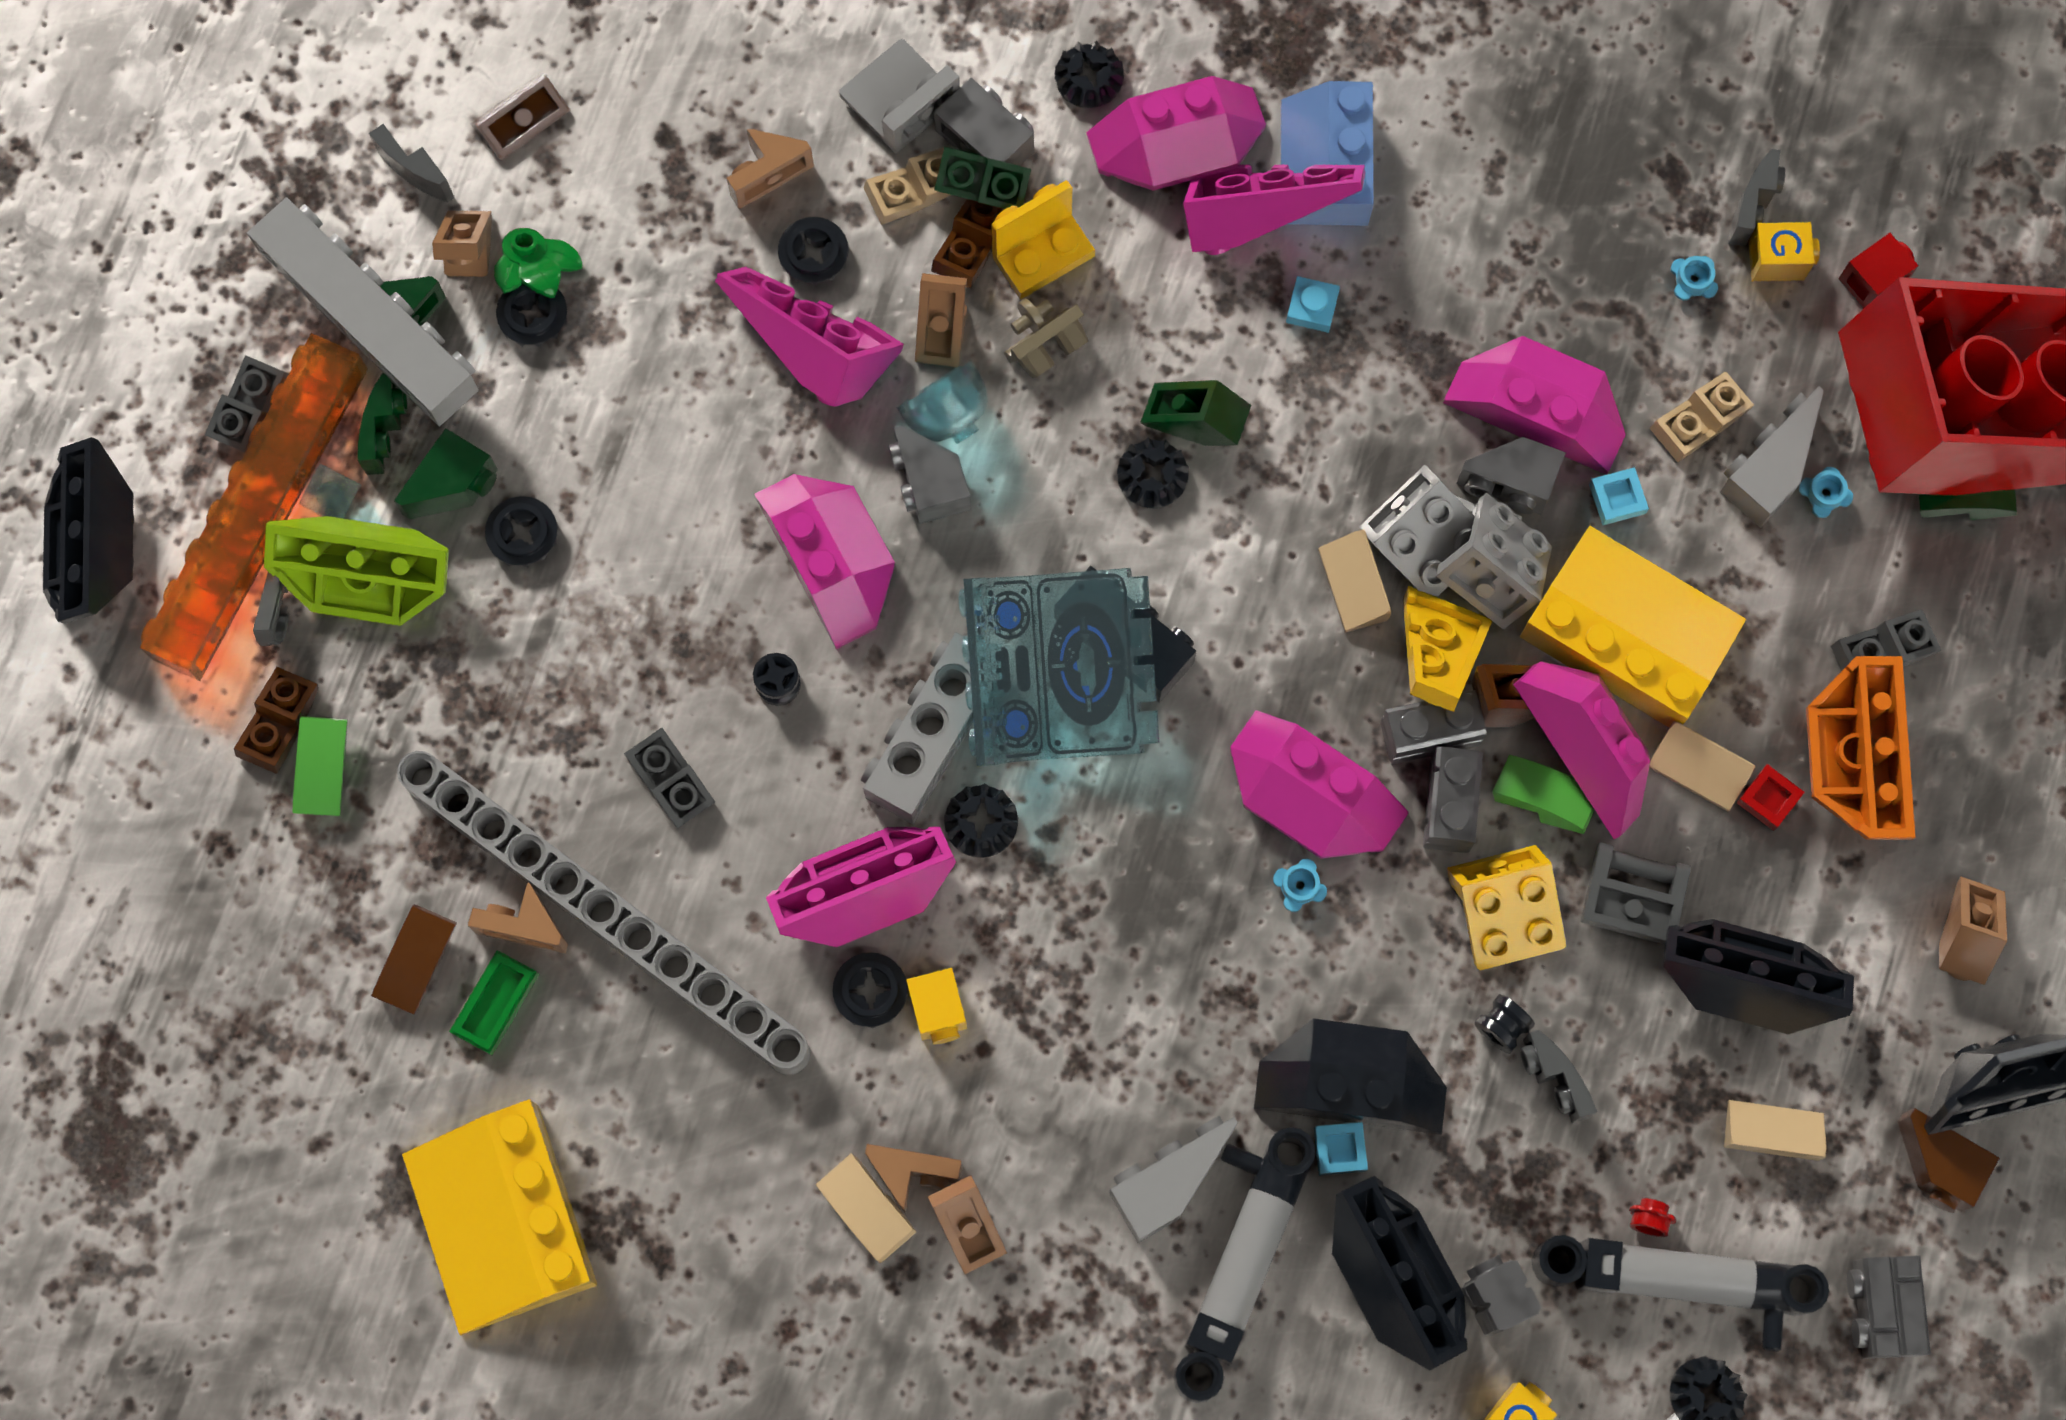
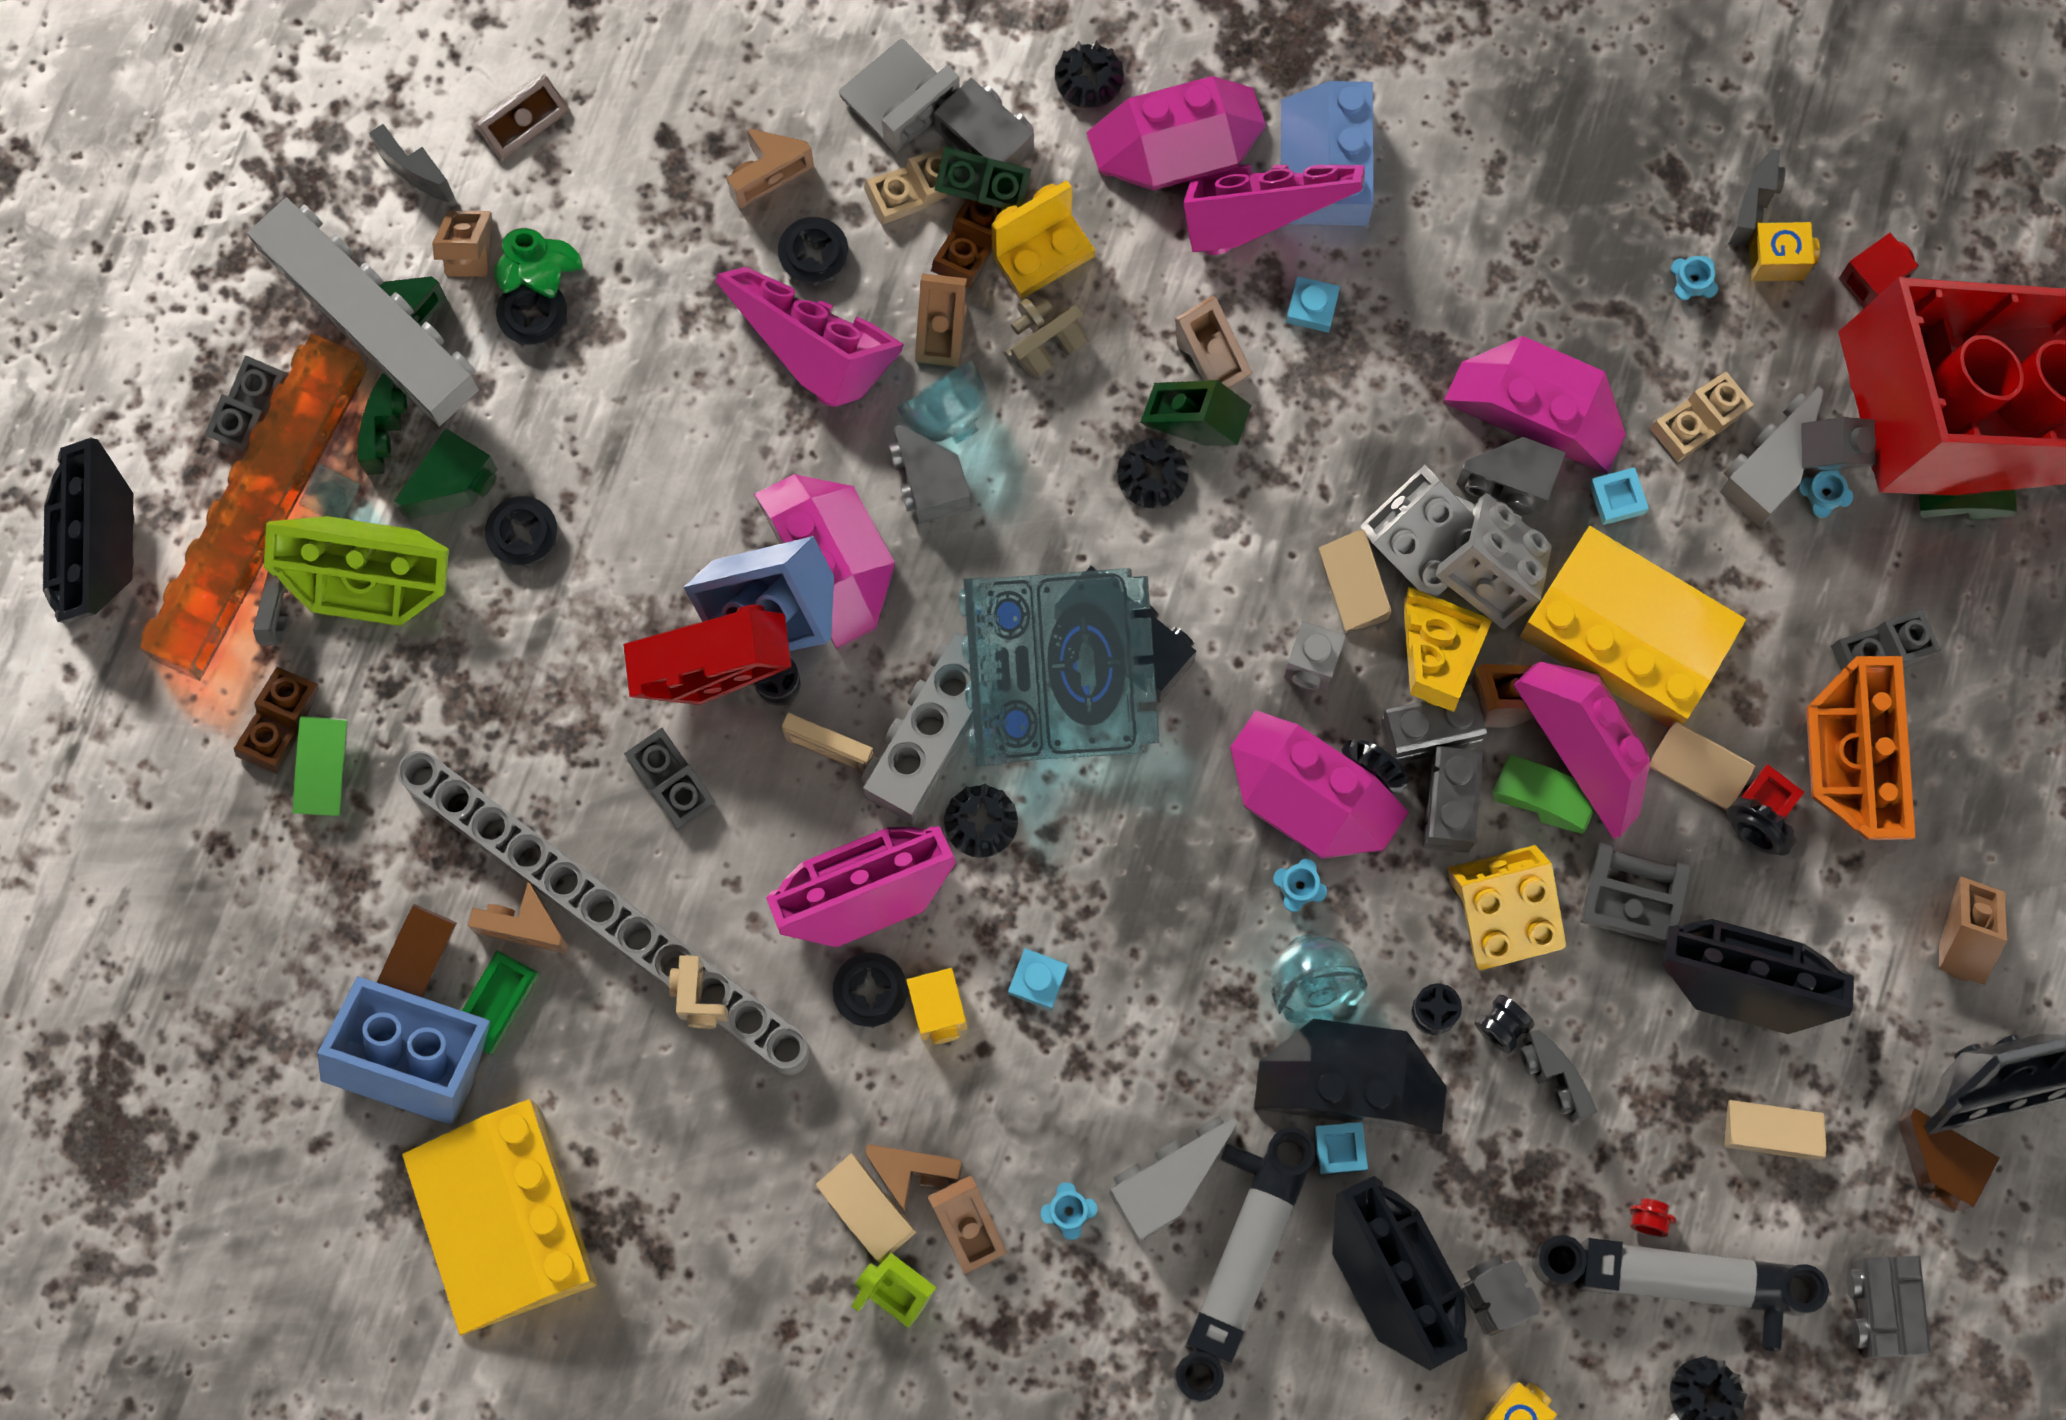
(403, 1050): none -> medium blue slope
(687, 987): none -> tan bracket
(708, 657): none -> red wedge
(782, 578): none -> medium blue slope
(827, 742): none -> tan tile
(894, 1289): none -> lime bracket
(1038, 979): none -> medium azure plate
(1068, 1197): none -> medium azure plate
(1211, 343): none -> medium nougat slope
(1314, 657): none -> light grey brick
(1315, 976): none -> clear light blue cylinder
(1378, 763): none -> black gear
(1437, 1000): none -> black wheel
(1761, 827): none -> black gear
(1838, 444): none -> dark grey brick

